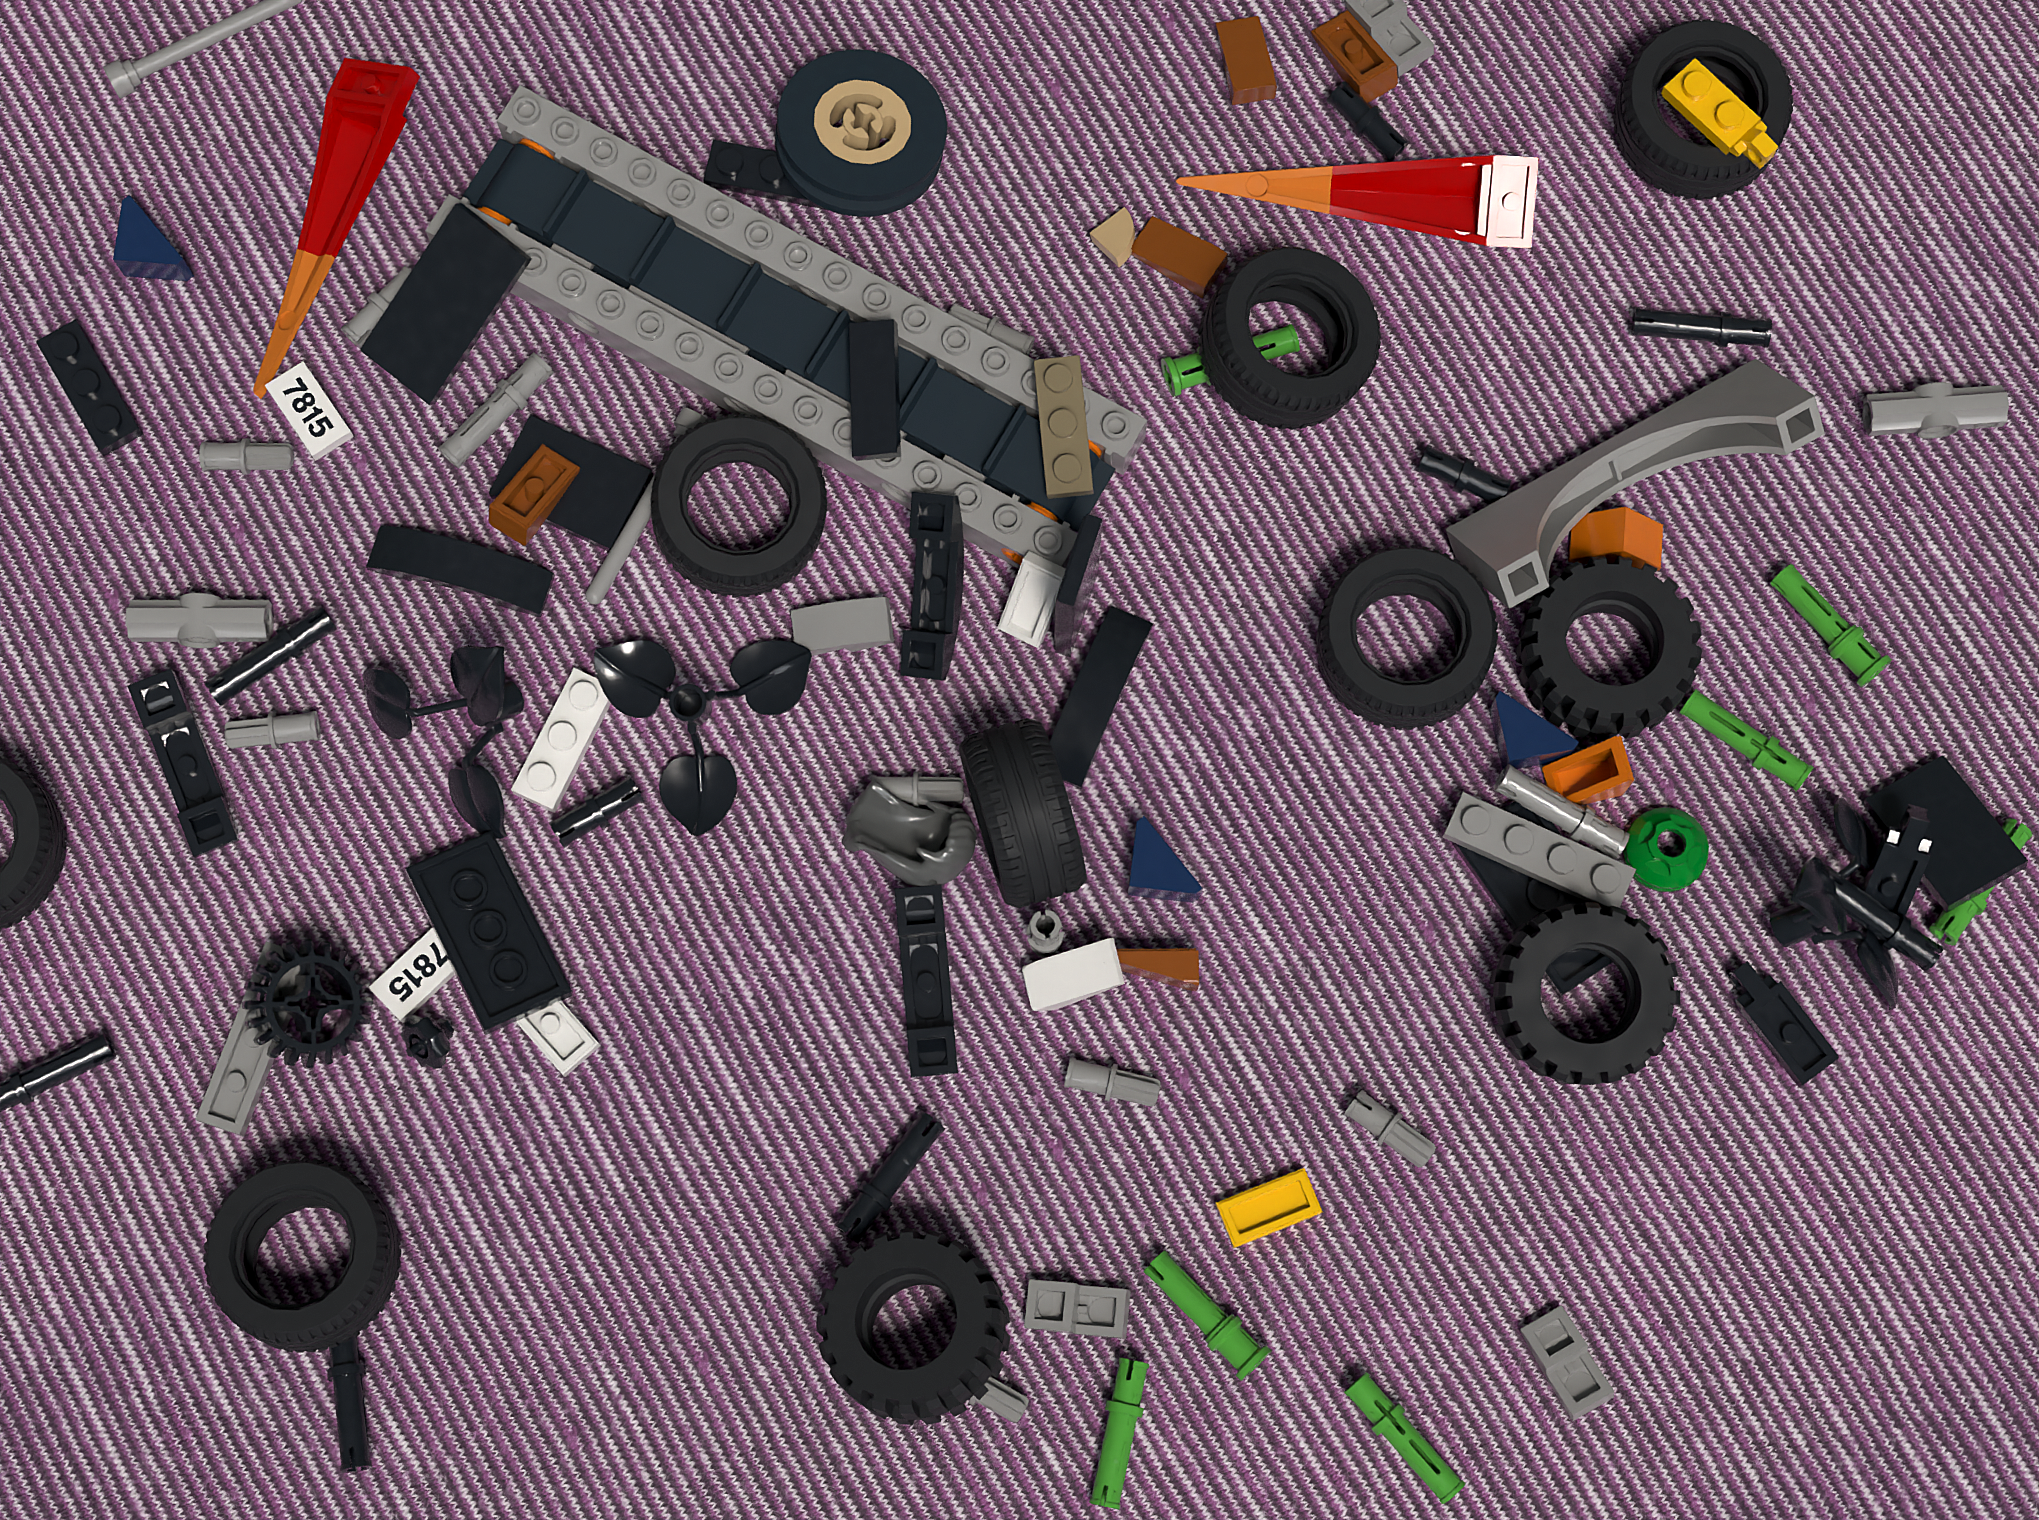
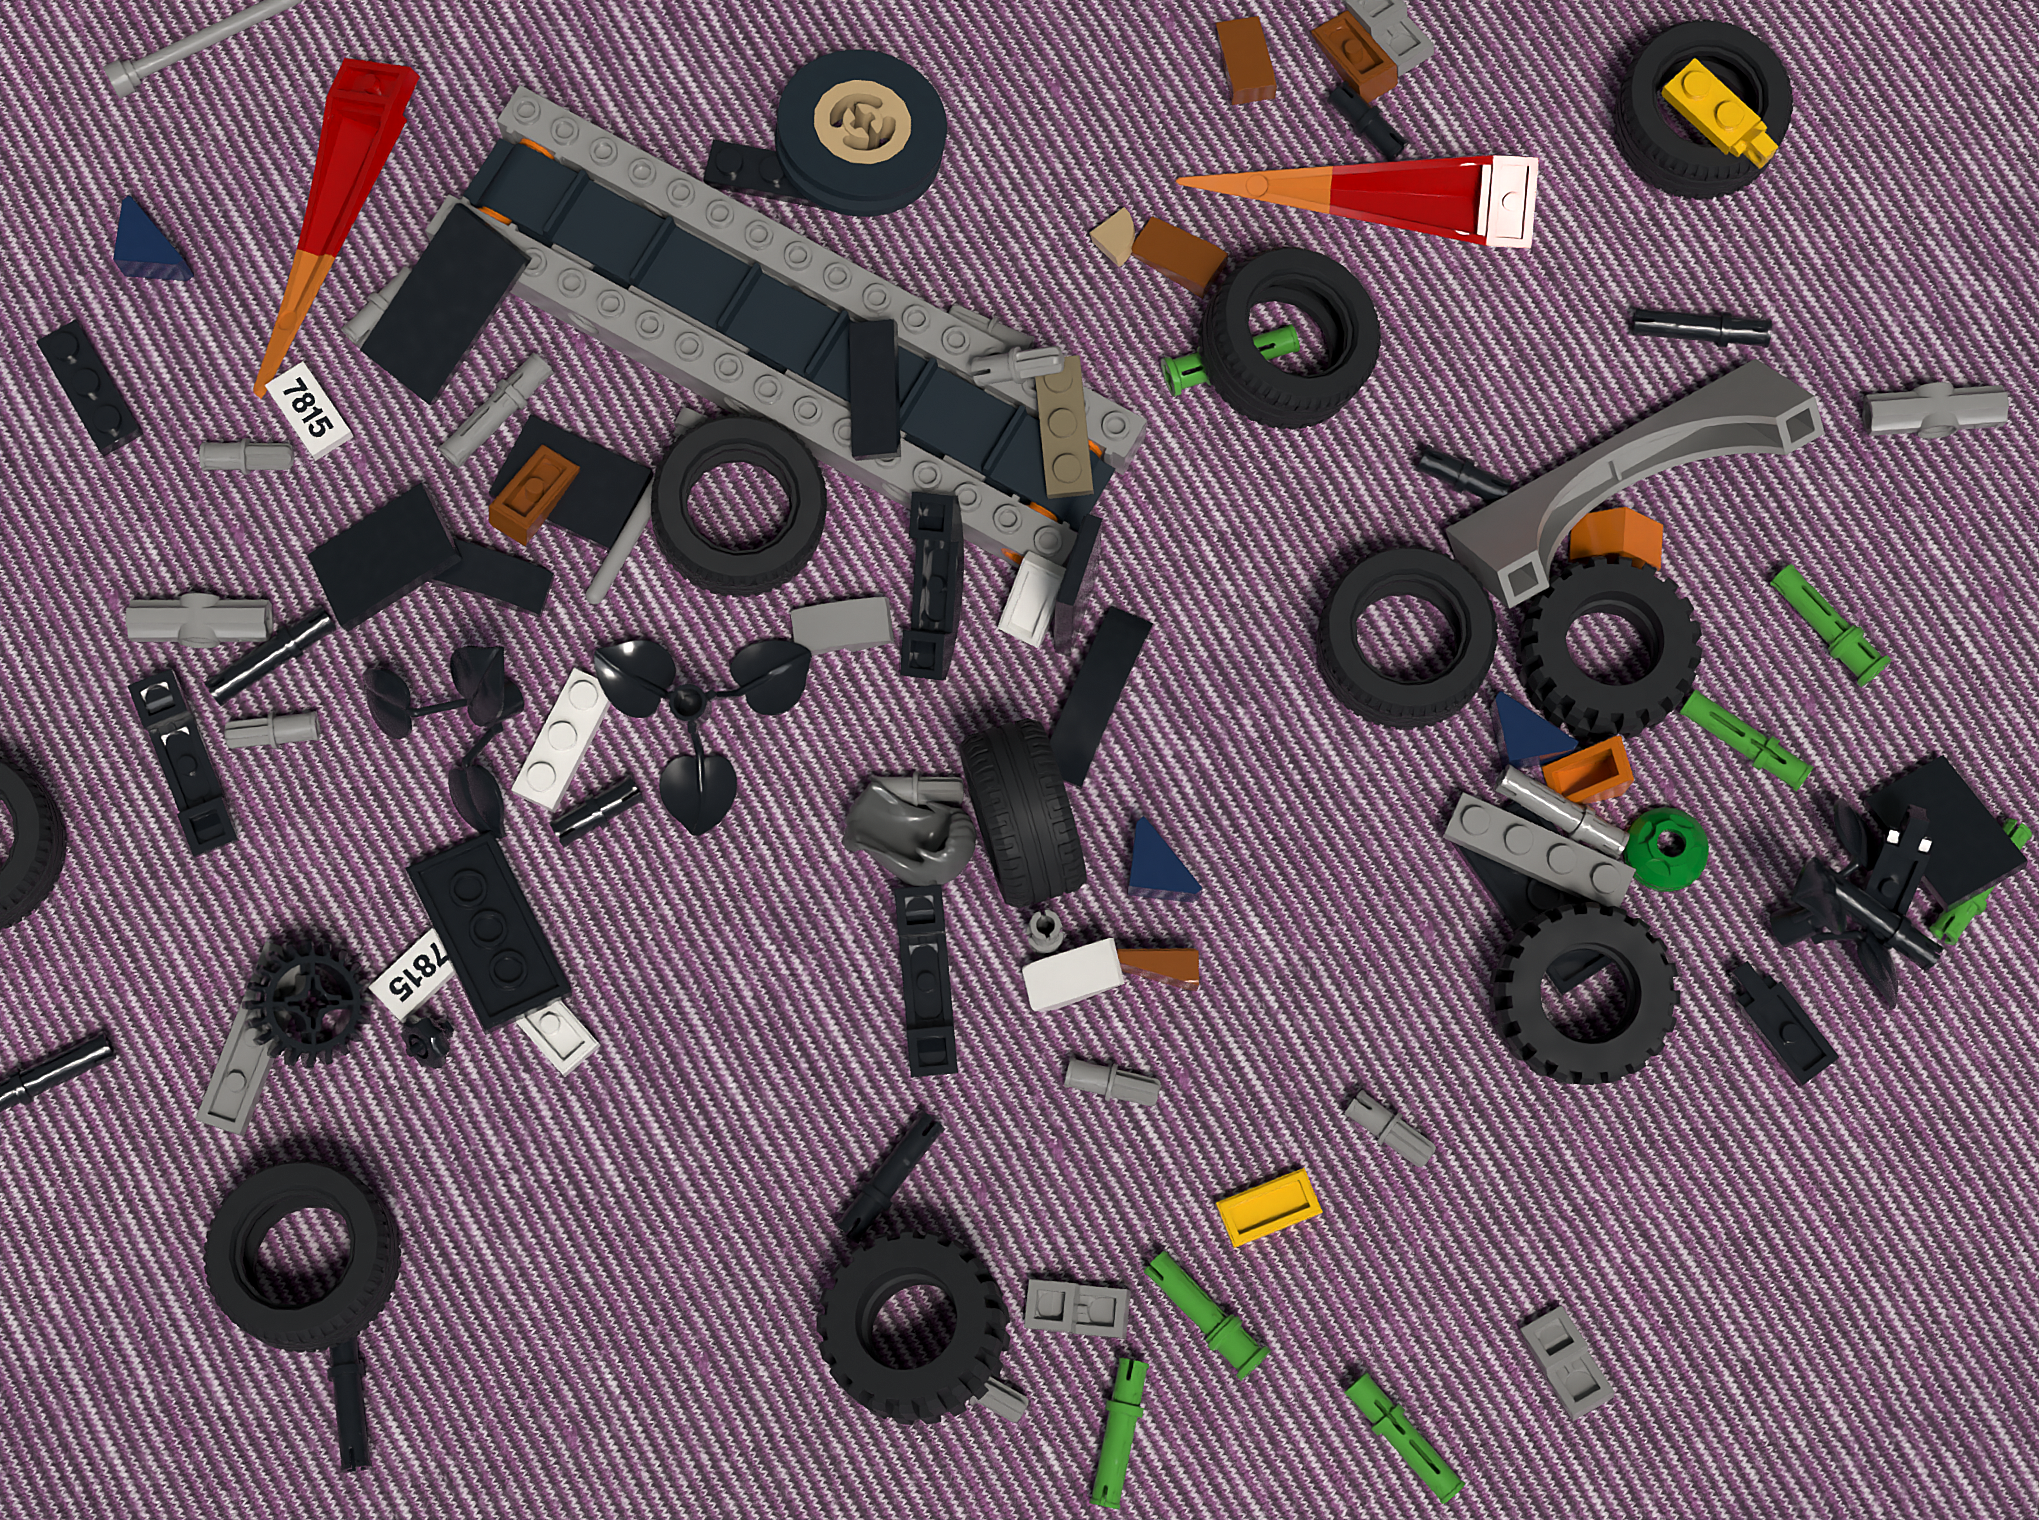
(384, 557): none -> black tile
(1018, 365): none -> light grey axle

